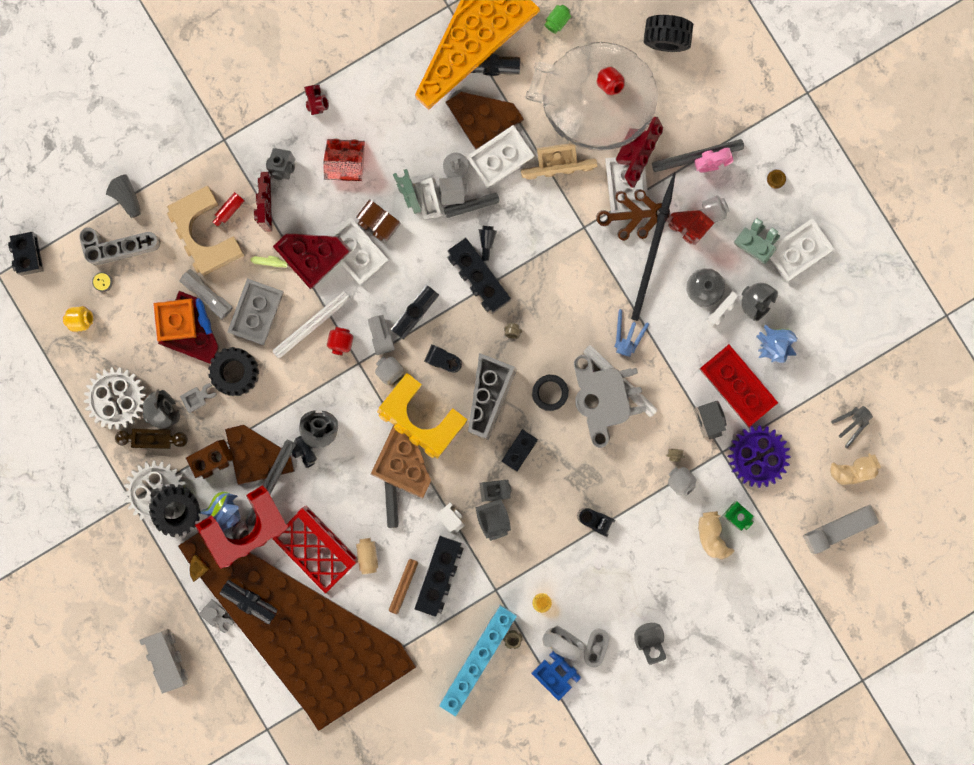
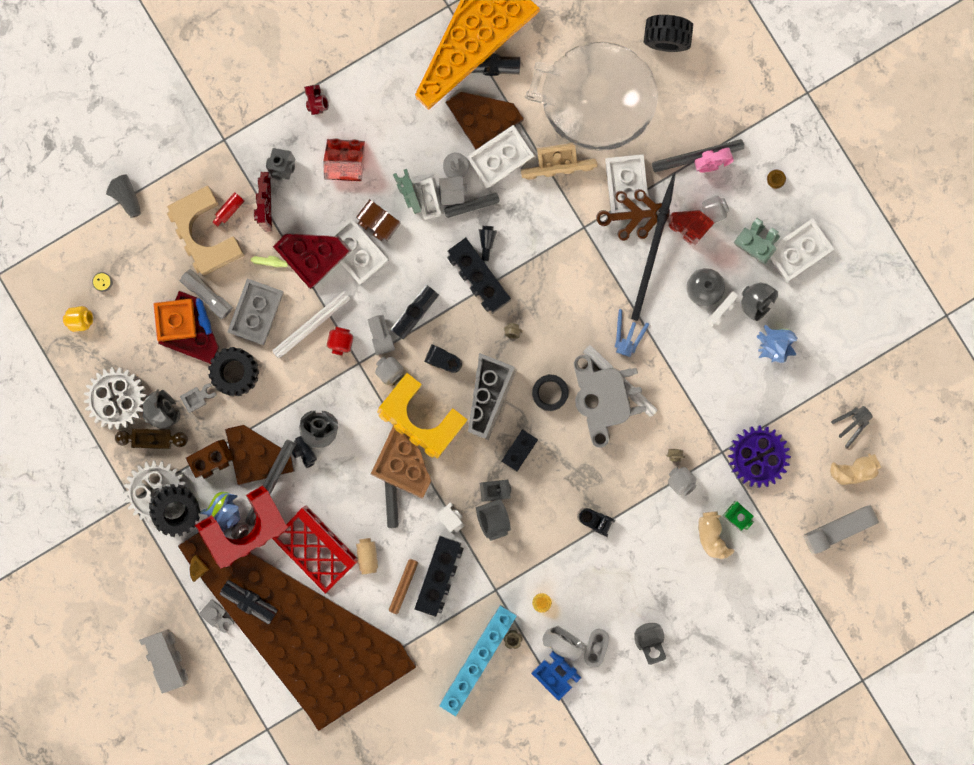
(30, 252): black brick -> none
(121, 244): light grey beam -> none
(557, 18): bright green brick -> none
(610, 81): red head -> none
(638, 152): dark red bracket -> none
(711, 419): dark grey brick -> none
(738, 385): red plate -> none

